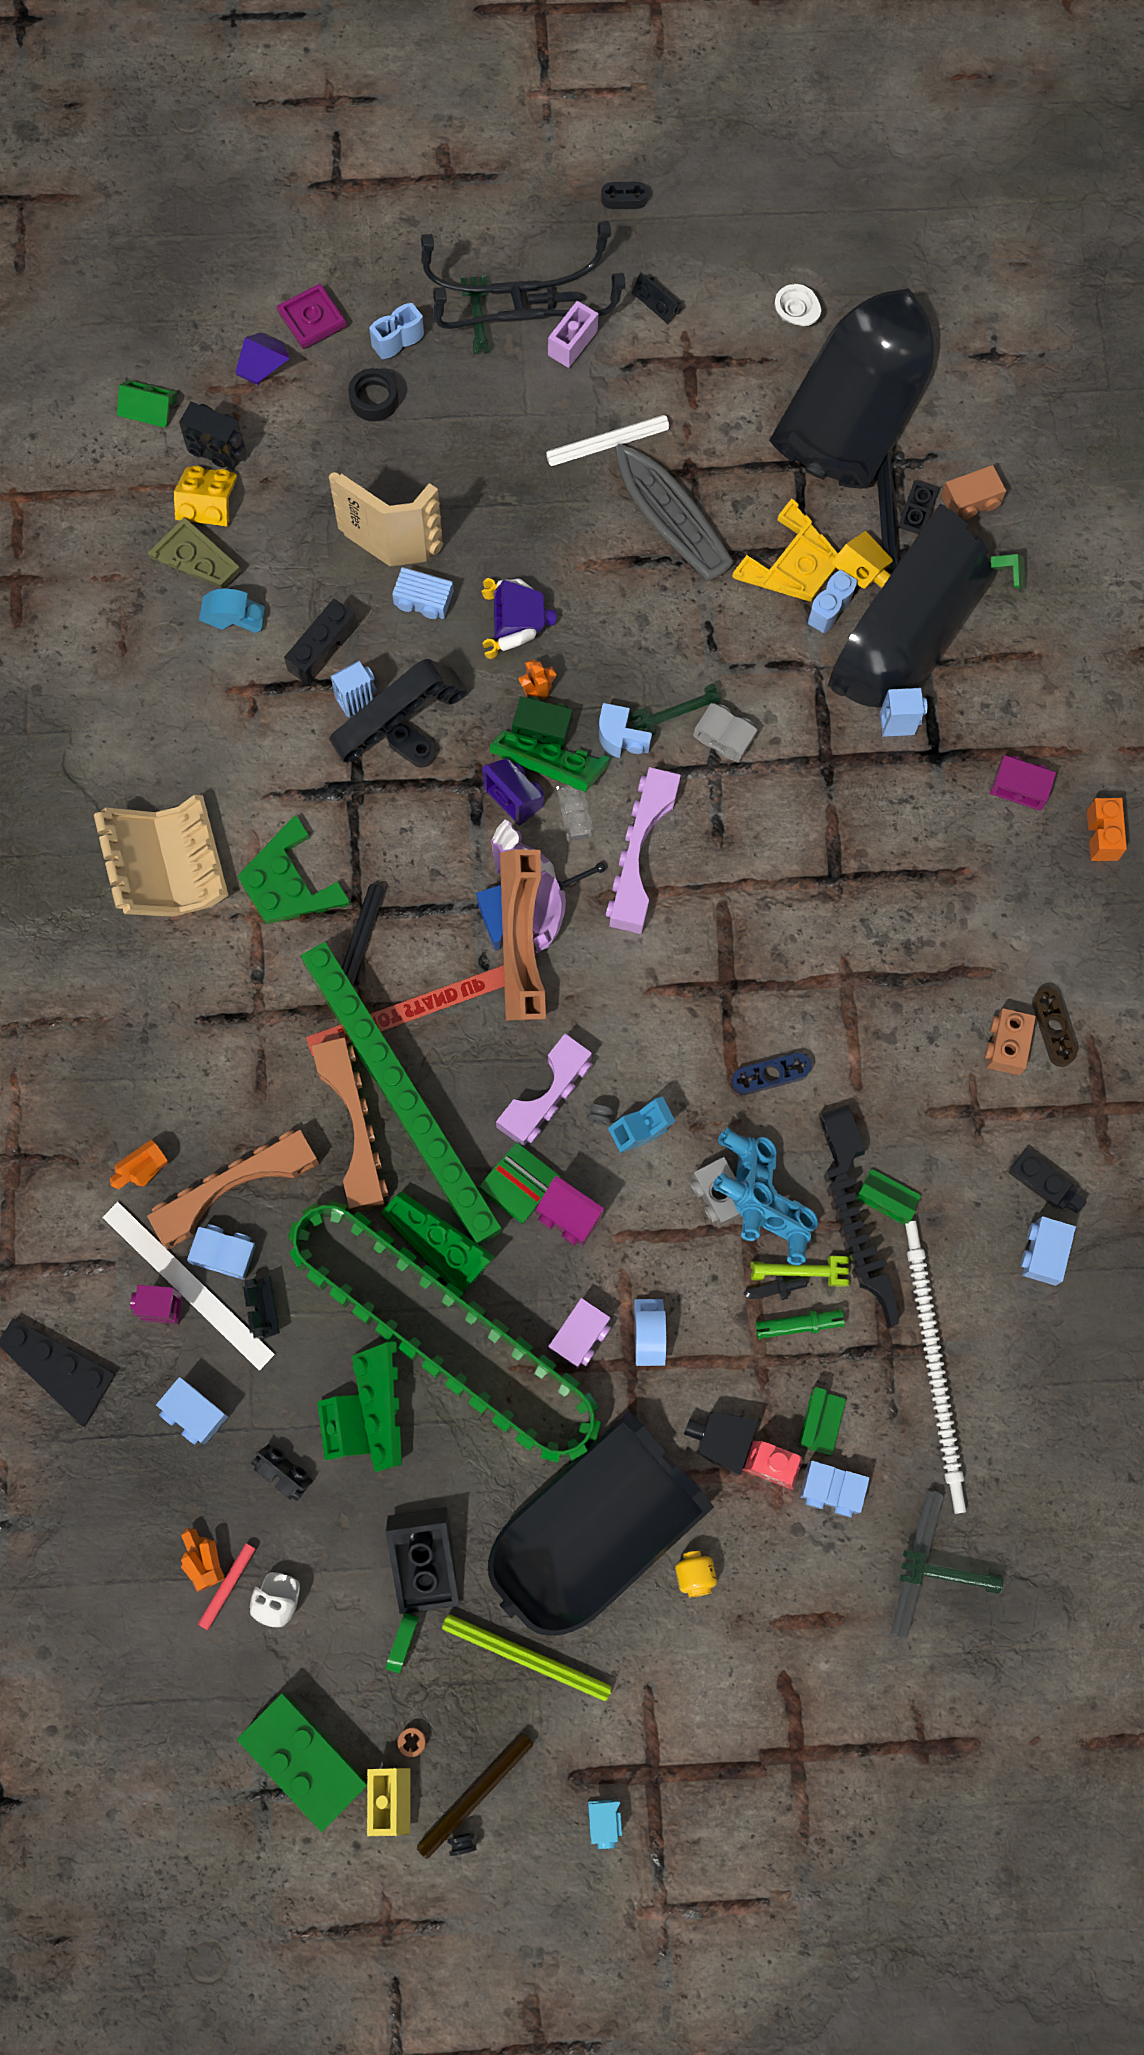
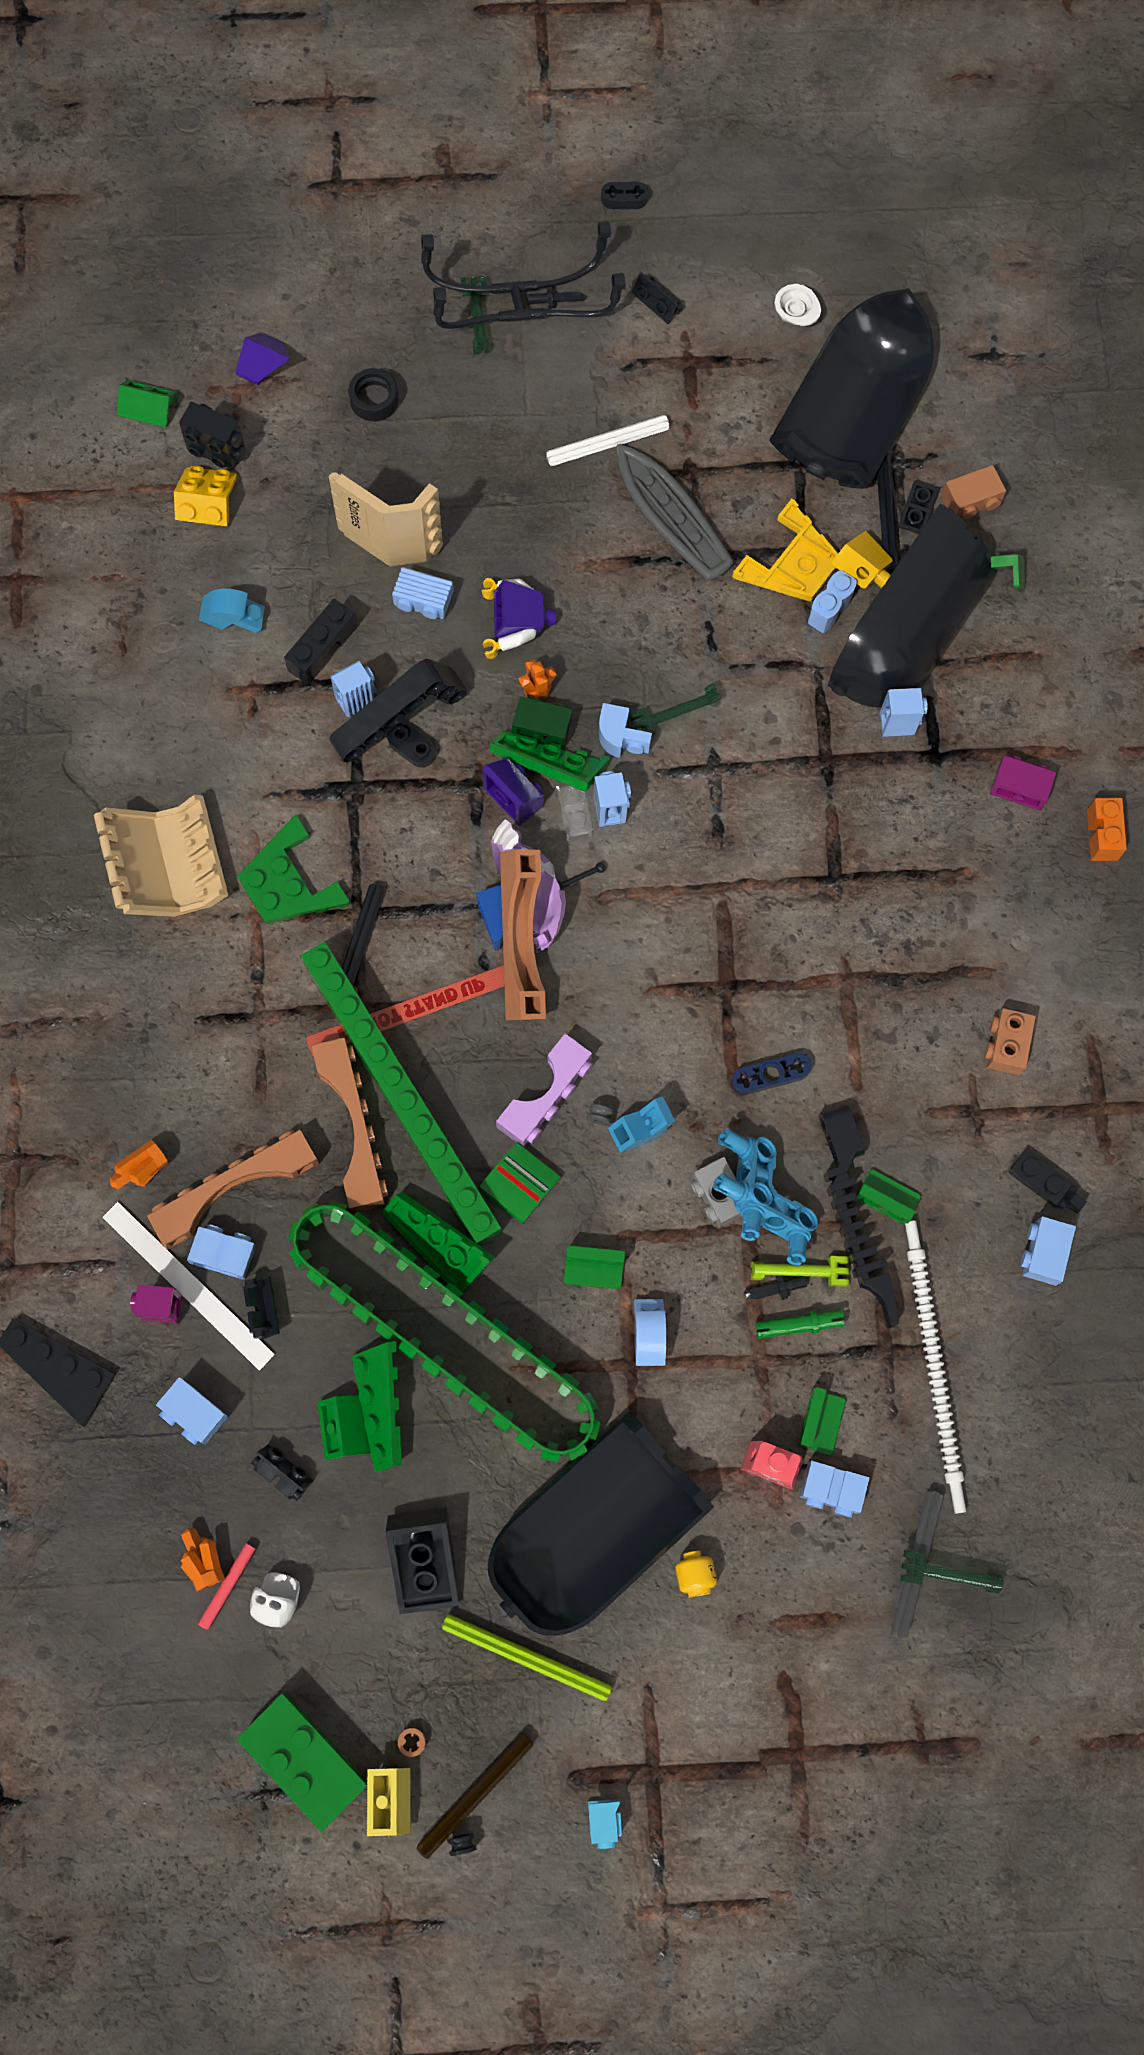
(195, 555): olive wing -> none
(311, 316): magenta plate -> none
(396, 331): light blue brick -> none
(402, 1643): green beam -> none
(569, 1212): magenta slope -> none
(572, 334): lavender brick -> none
(579, 1334): lavender brick -> none
(594, 1267): none -> green panel
(611, 798): none -> light blue brick
(657, 800): lavender arch -> none
(723, 1439): black torso -> none
(725, 732): light grey brick -> none
(1041, 1010): dark brown beam -> none

